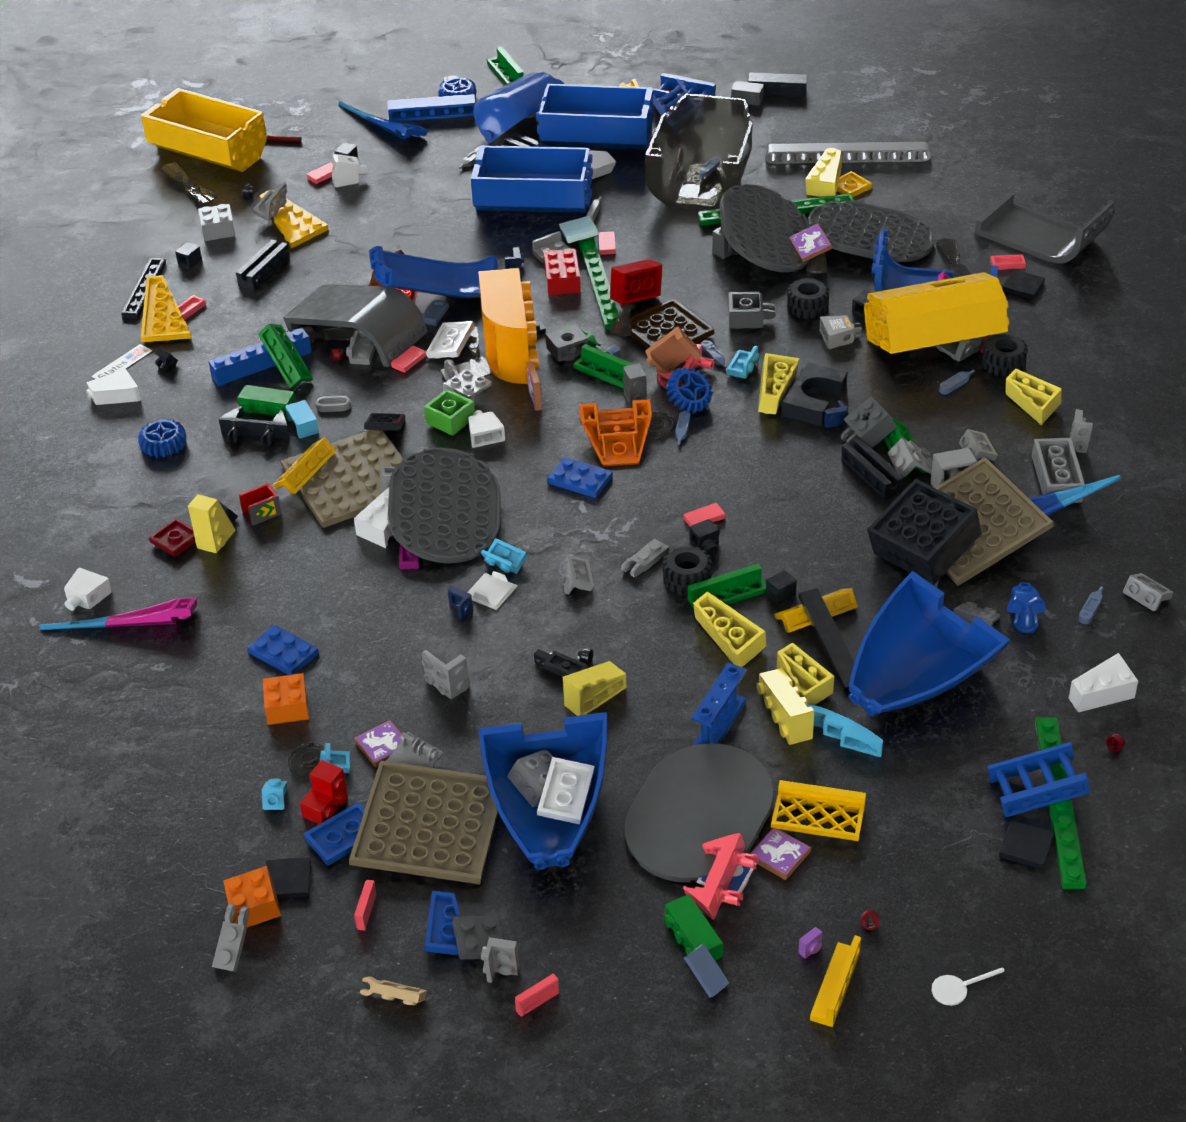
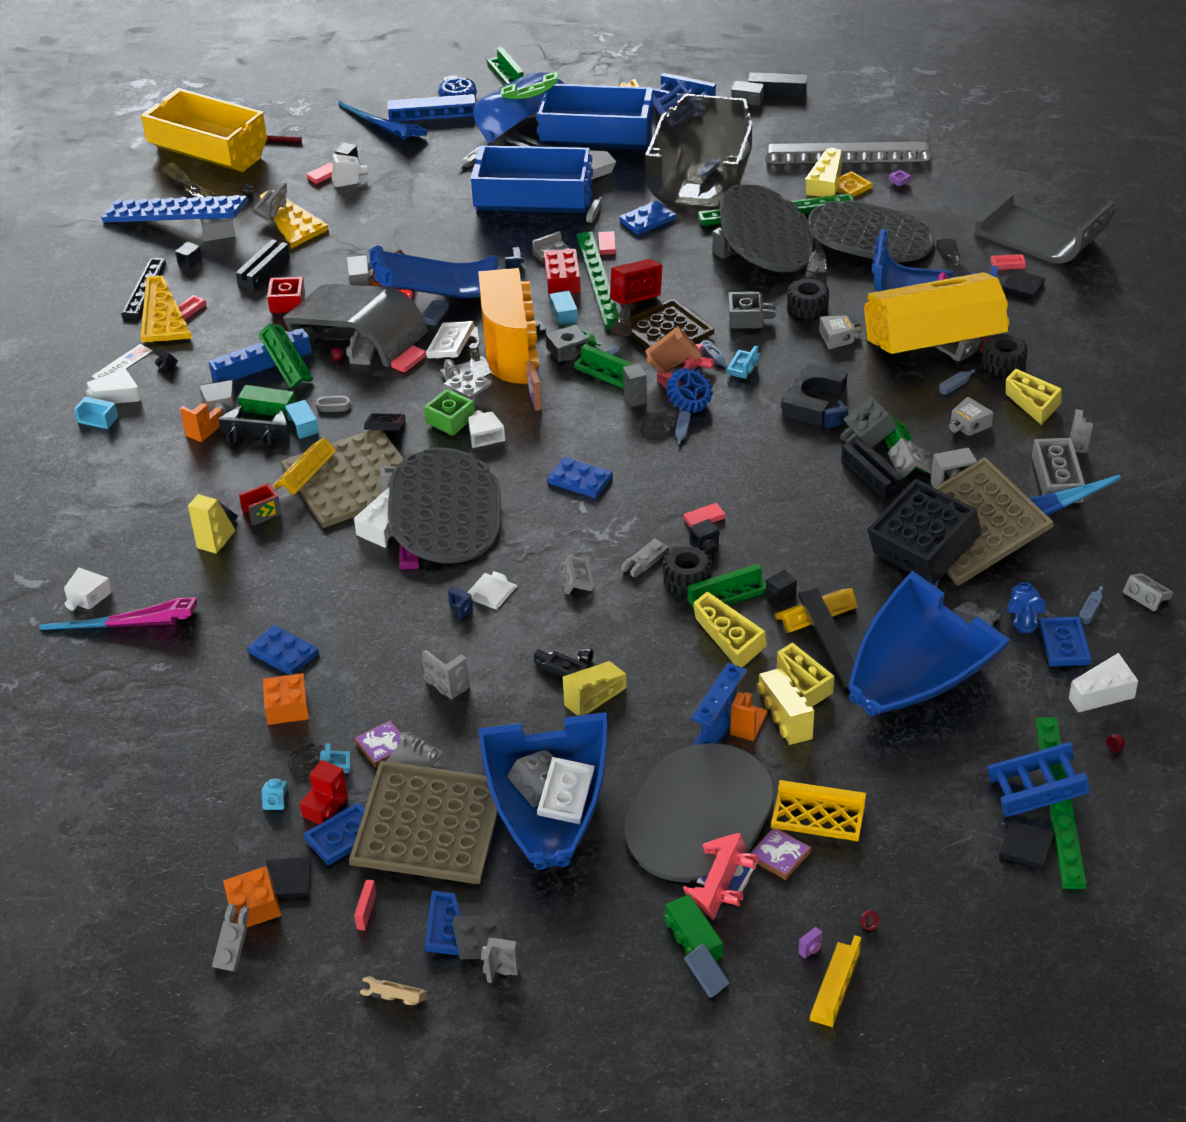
(96, 412): none -> medium azure panel
(162, 438): blue gear -> none
(173, 537): dark red plate -> none
(175, 209): none -> blue plate
(199, 422): none -> orange panel
(218, 395): none -> light grey torso
(285, 294): none -> red brick
(359, 270): none -> brick
(505, 556): medium azure bracket -> none
(532, 90): none -> bright green slope
(537, 995): coral tile -> none
(563, 308): none -> medium azure panel
(578, 229): light aqua tile -> none
(617, 433): orange wedge -> none
(647, 217): none -> blue plate
(745, 718): none -> orange panel
(776, 379): light yellow wedge -> none
(810, 242): tile -> none
(849, 732): medium azure slope -> none
(859, 302): black brick -> none
(899, 177): none -> medium lavender plate
(952, 990): white piece -> none
(970, 417): none -> light grey torso
(978, 445): light grey bracket -> none
(1064, 641): none -> blue plate

